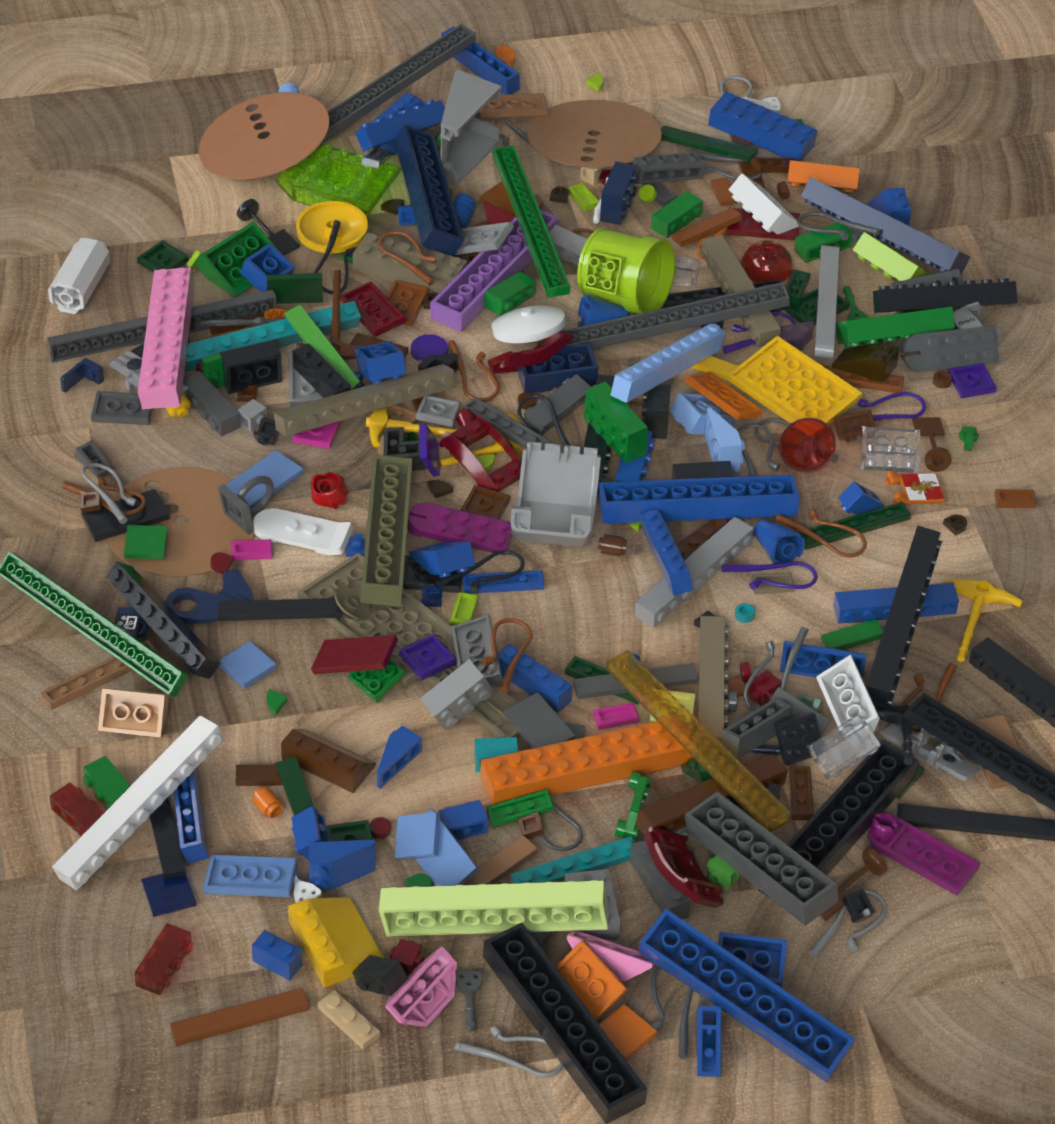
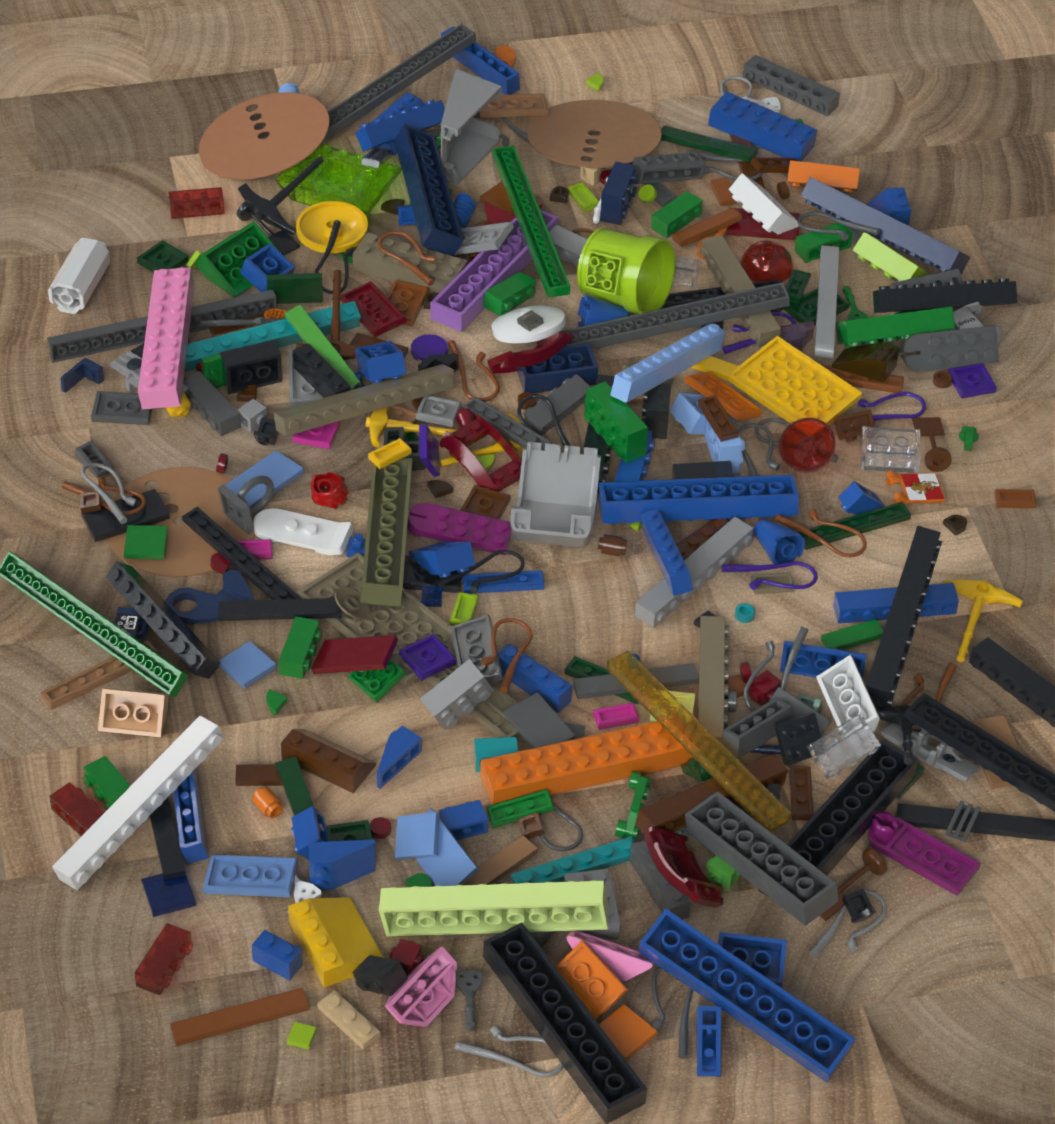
(196, 202): none -> clear red brick
(222, 463): none -> dark red tile
(238, 555): none -> black tile
(266, 209): none -> black piece
(299, 647): none -> green brick
(301, 1035): none -> lime tile
(389, 453): none -> yellow tile
(530, 320): none -> clear smoke tile
(718, 418): none -> reddish brown tile
(791, 85): none -> dark grey brick
(968, 809): none -> dark grey tile

